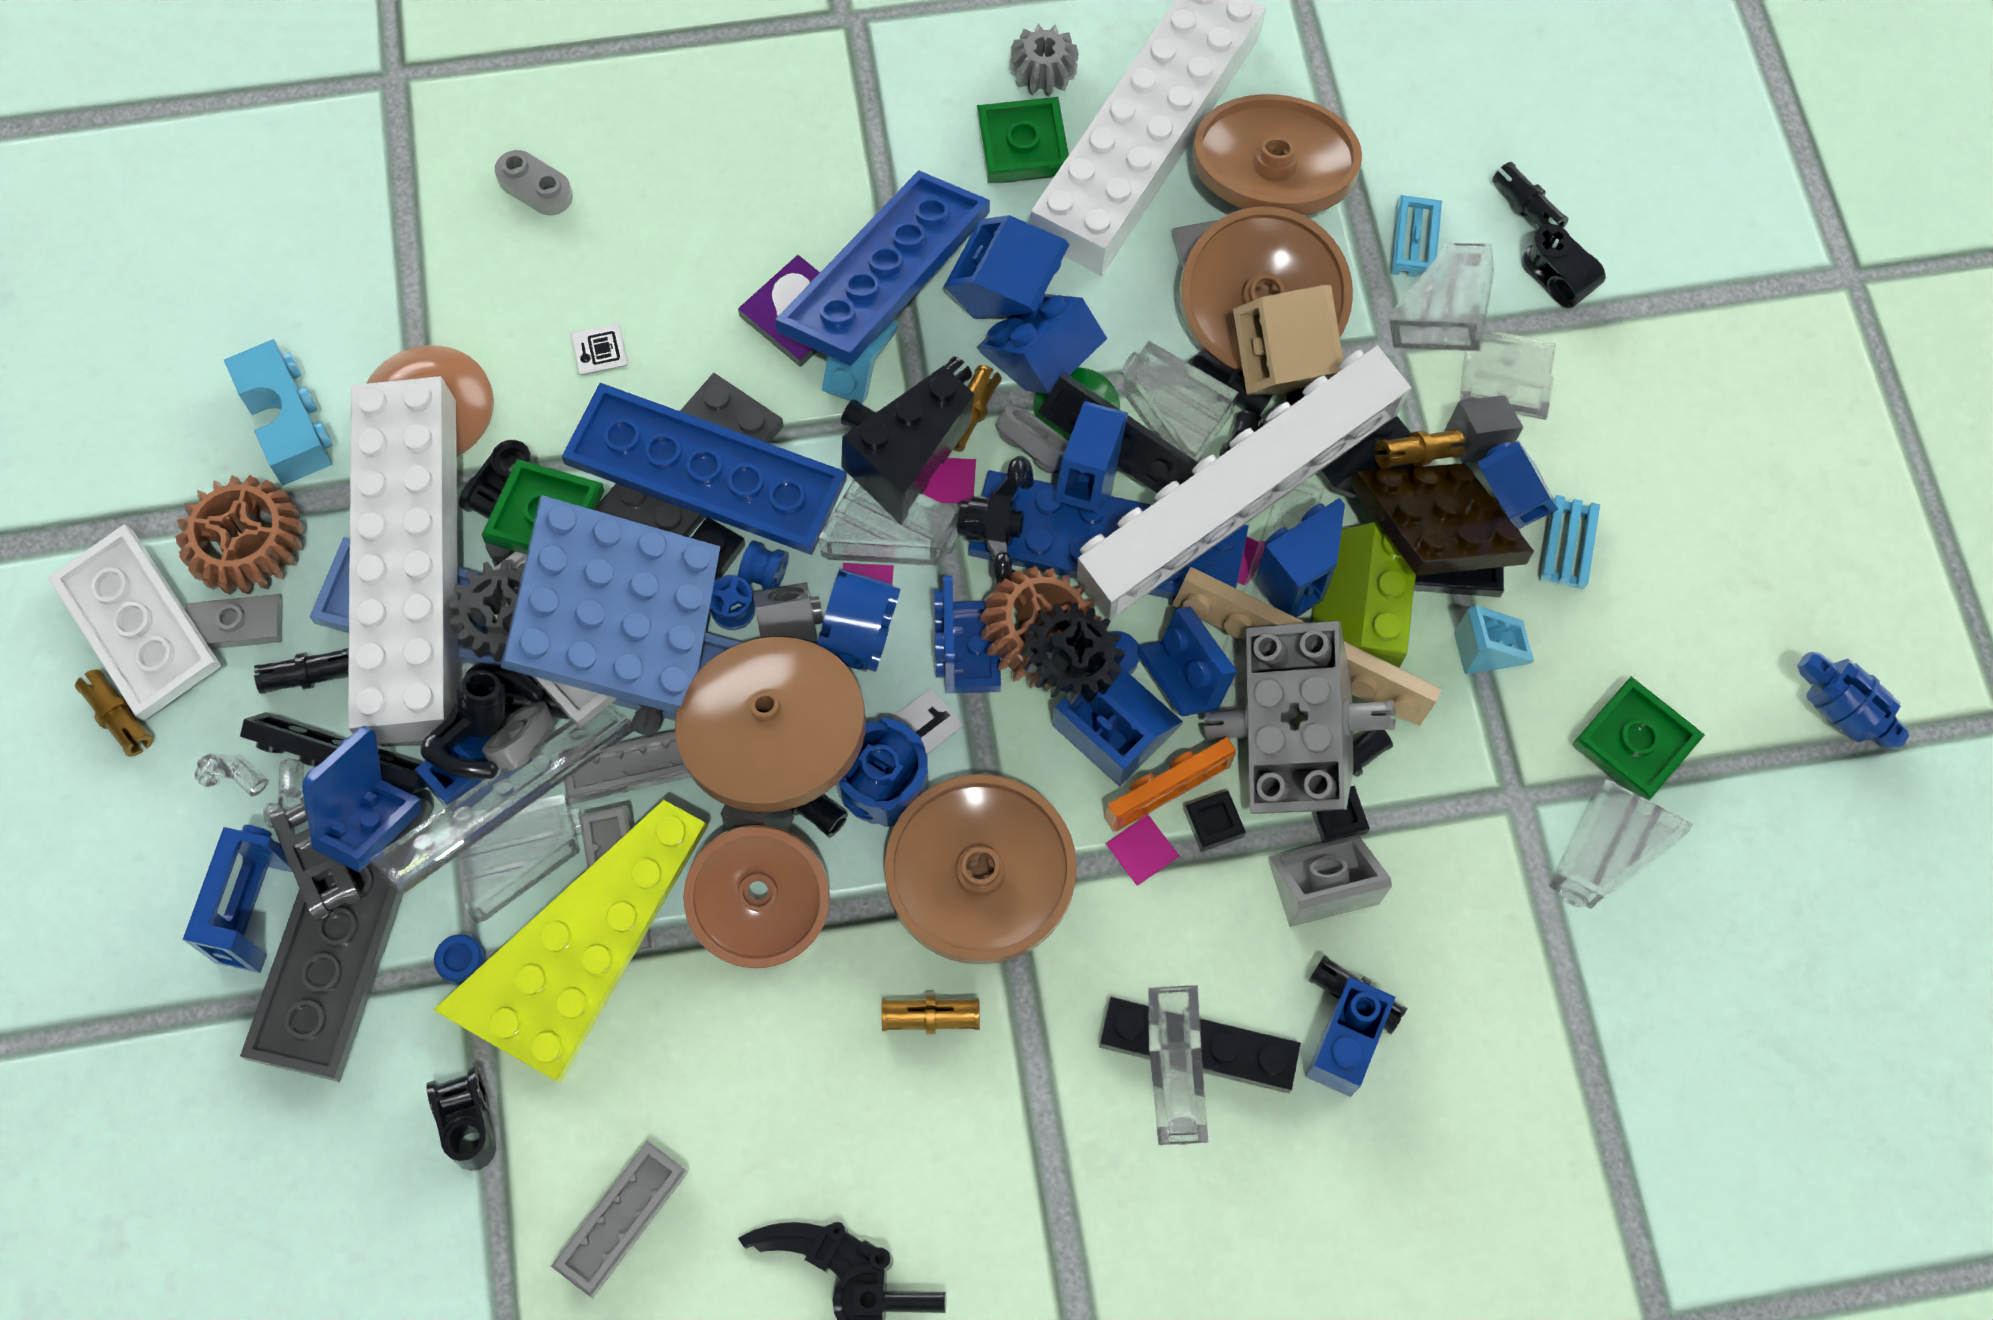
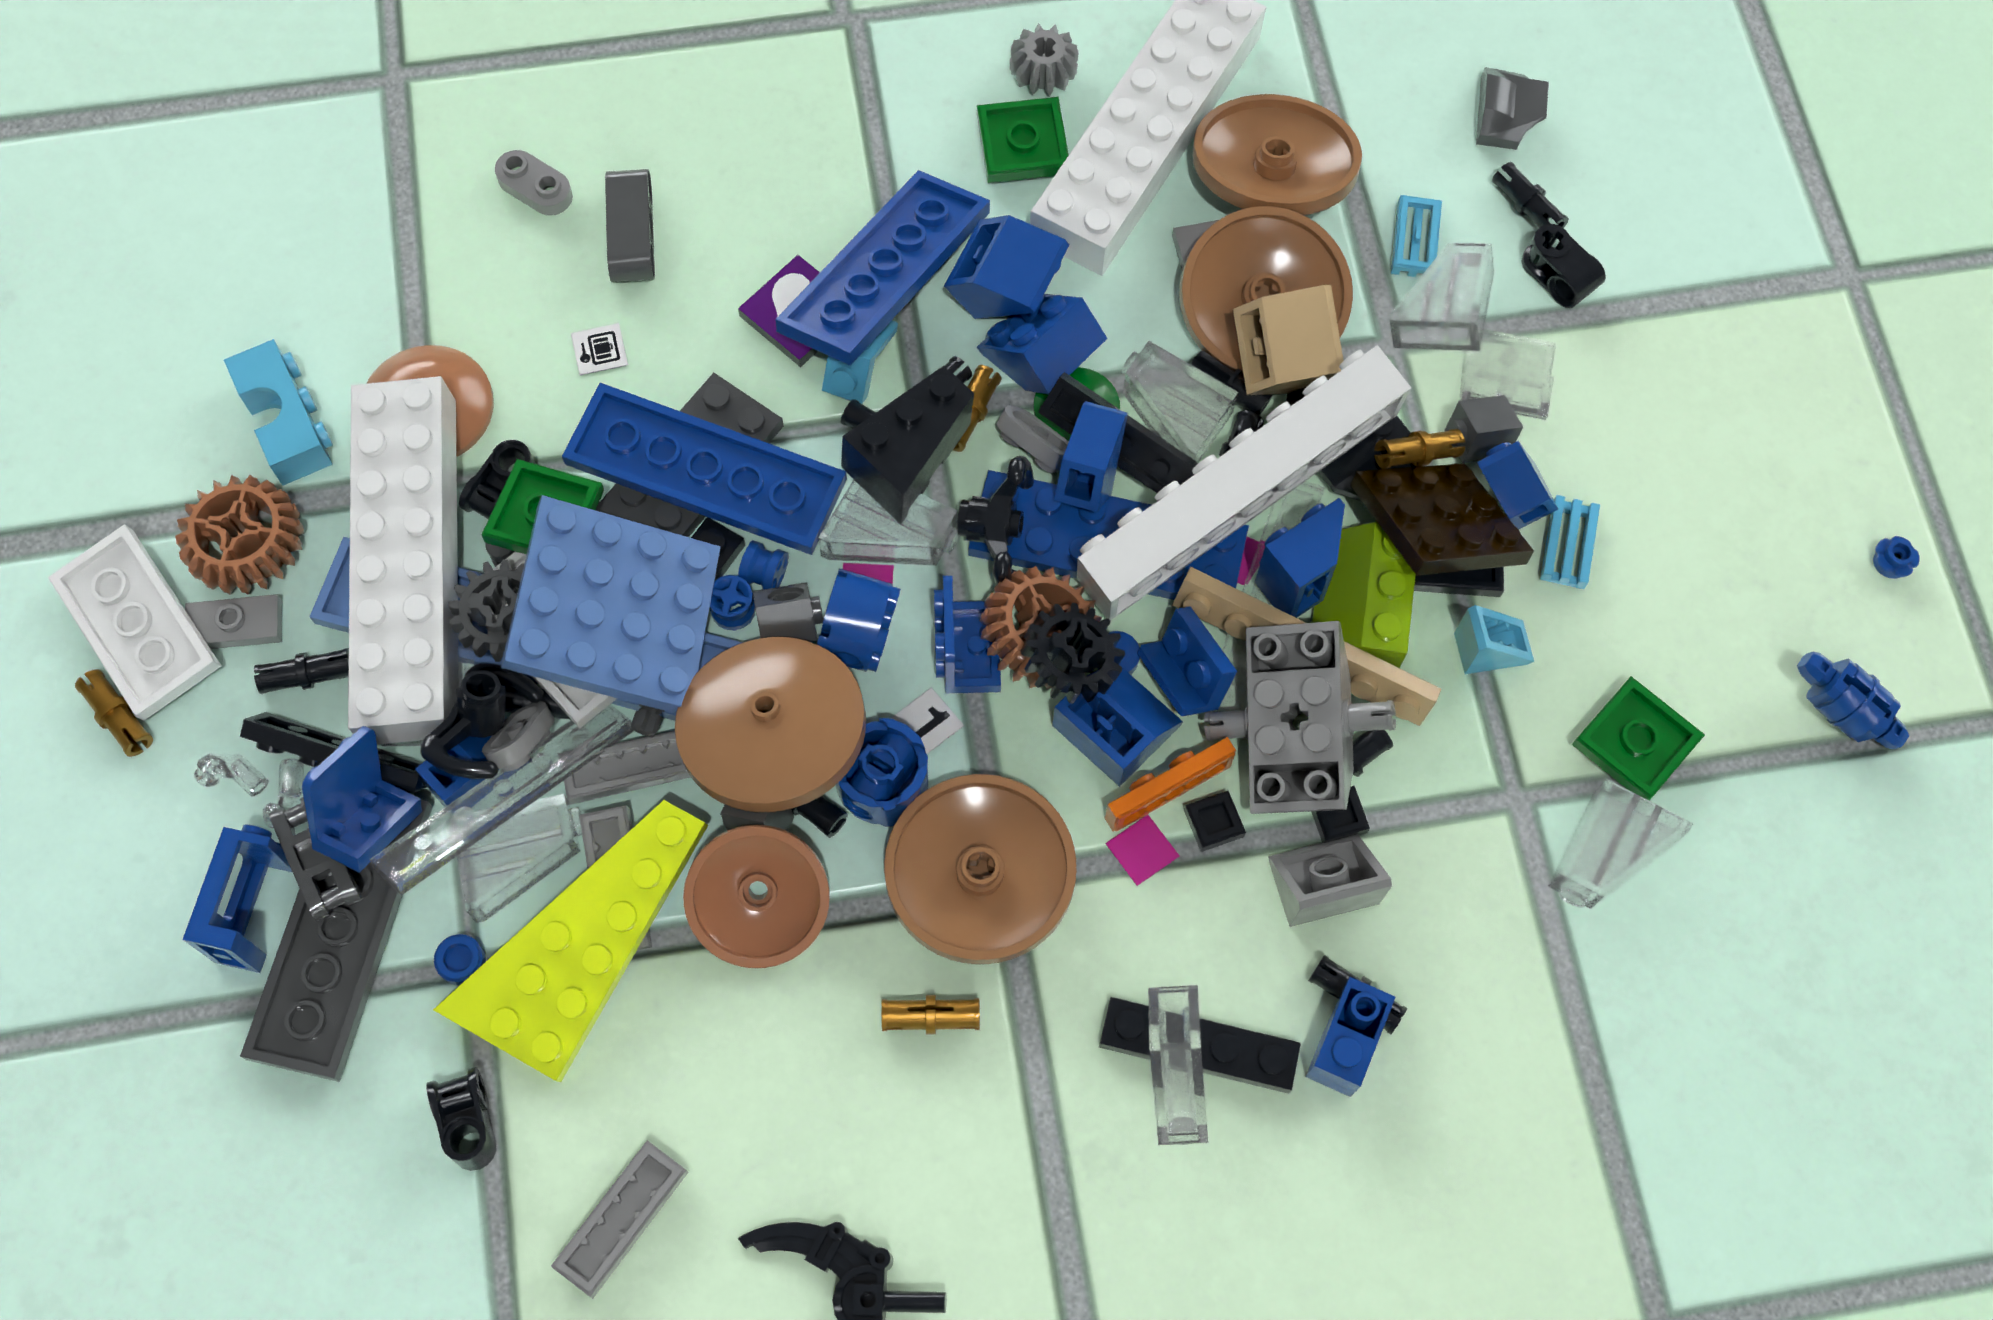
(629, 225): none -> dark grey beam
(952, 481): dark pink sticker -> none
(1509, 107): none -> dark grey slope
(1888, 564): none -> blue plate

